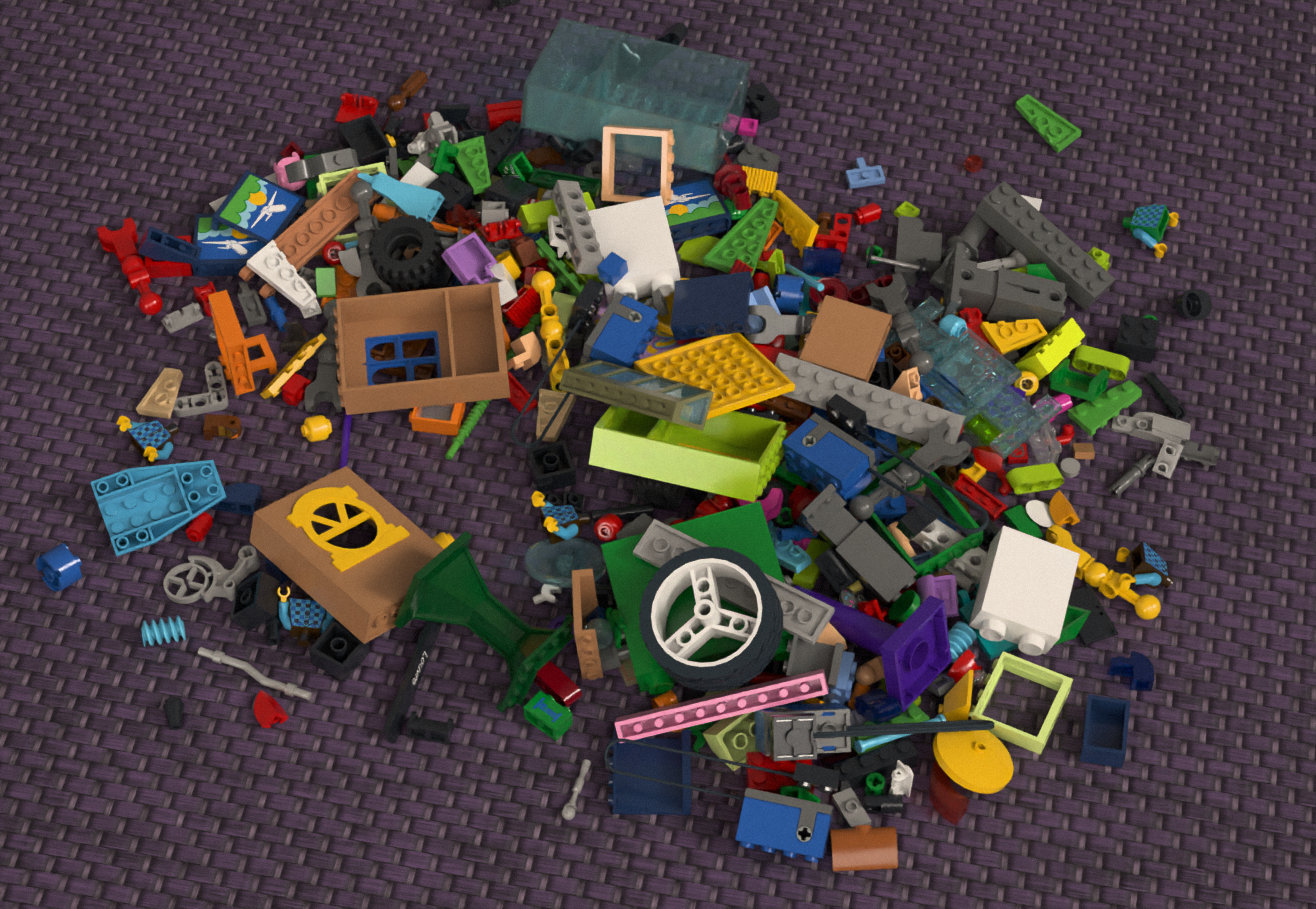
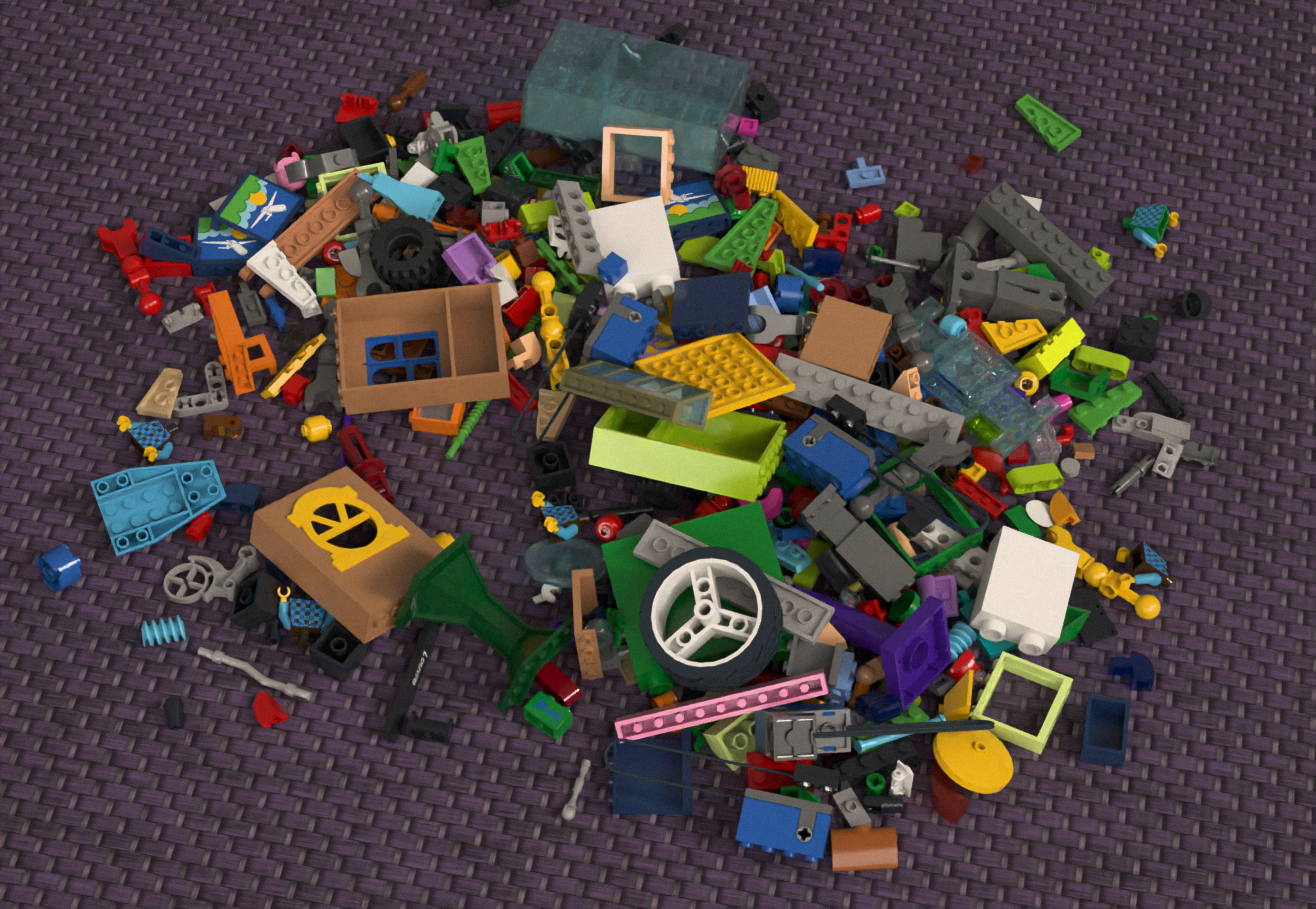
(370, 468): none -> dark red piece

